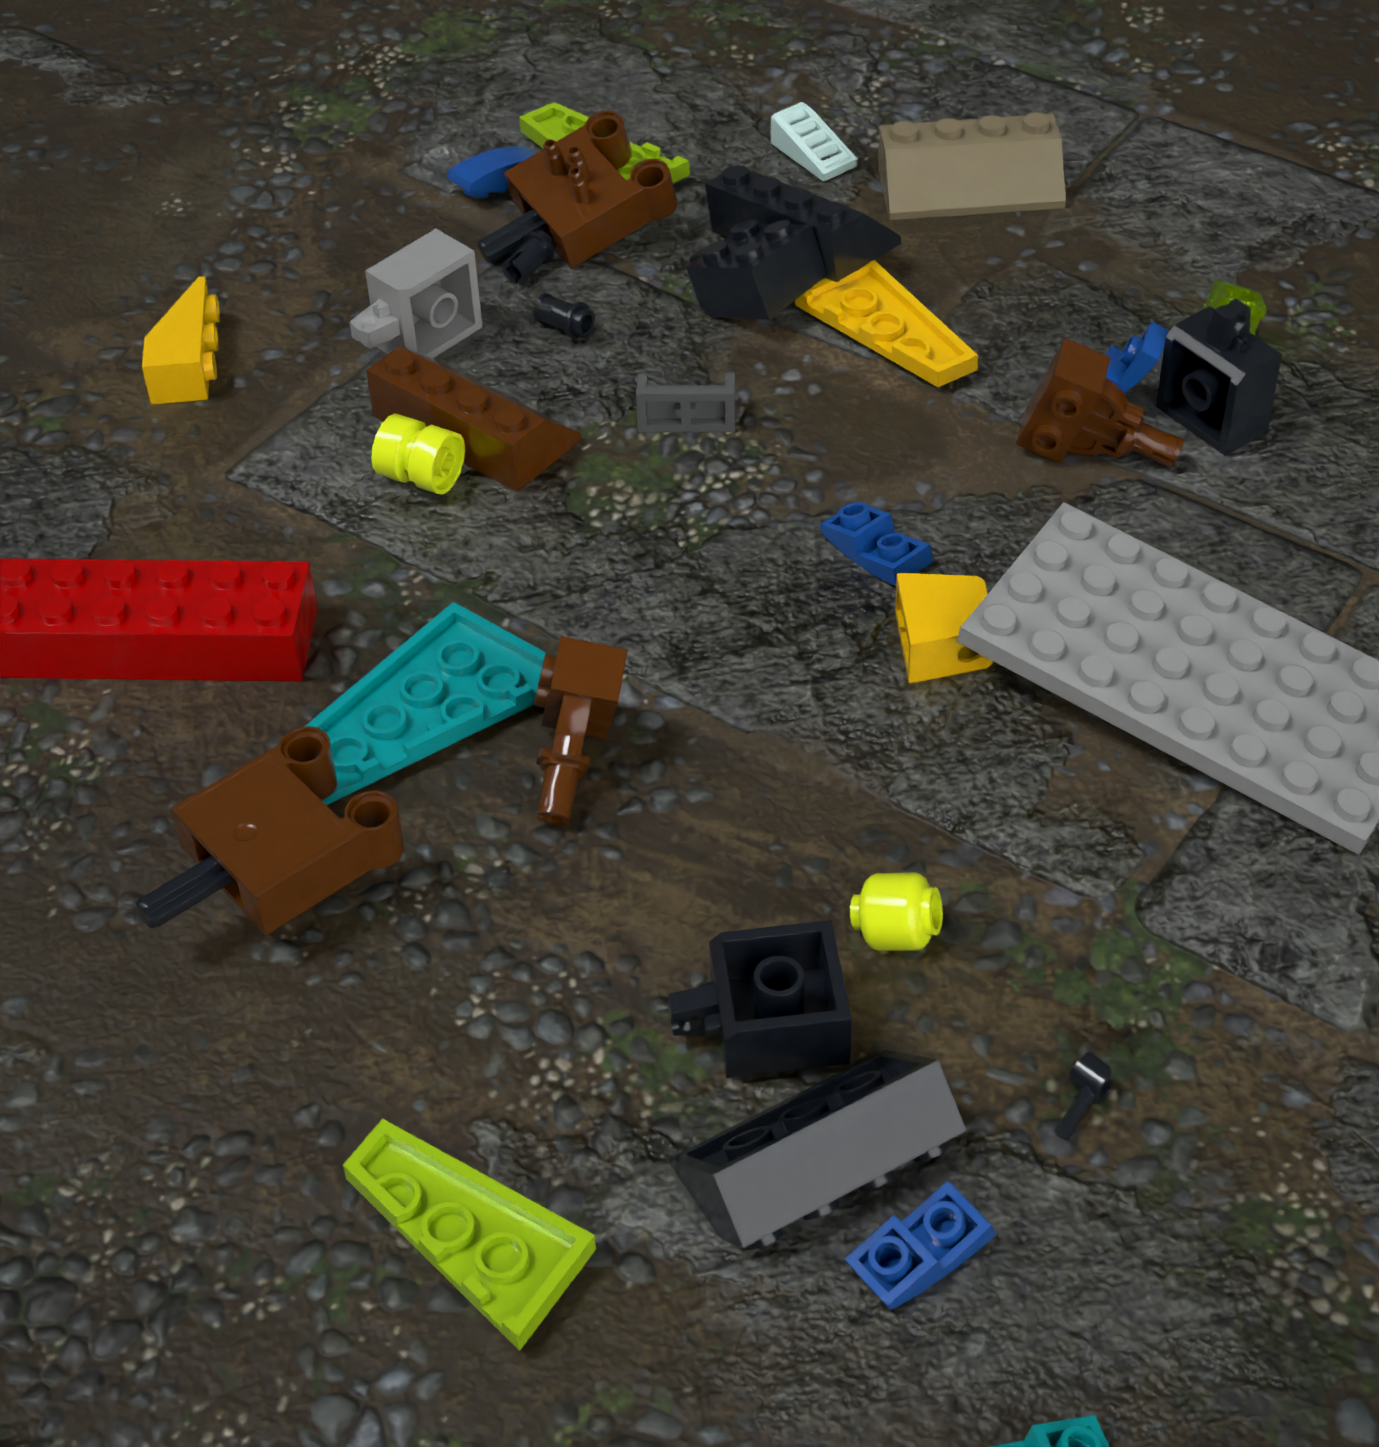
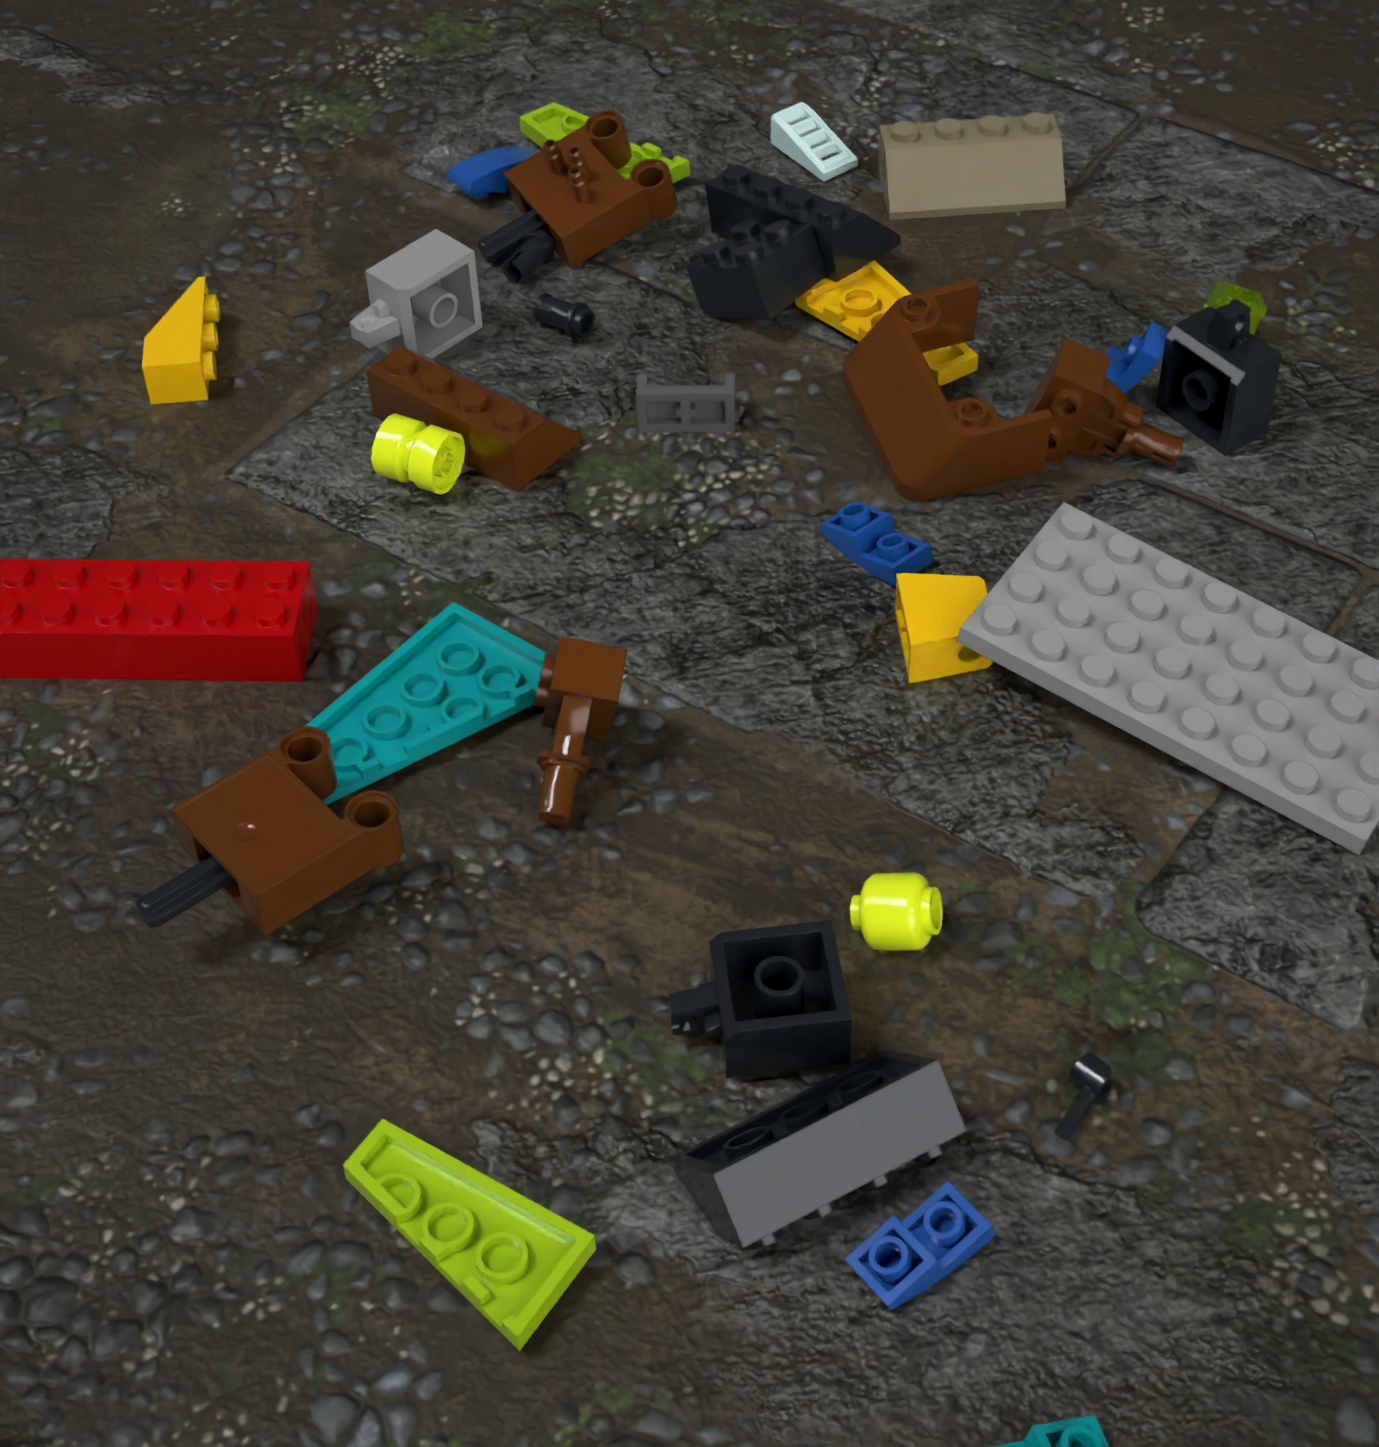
(921, 438): none -> reddish brown windscreen

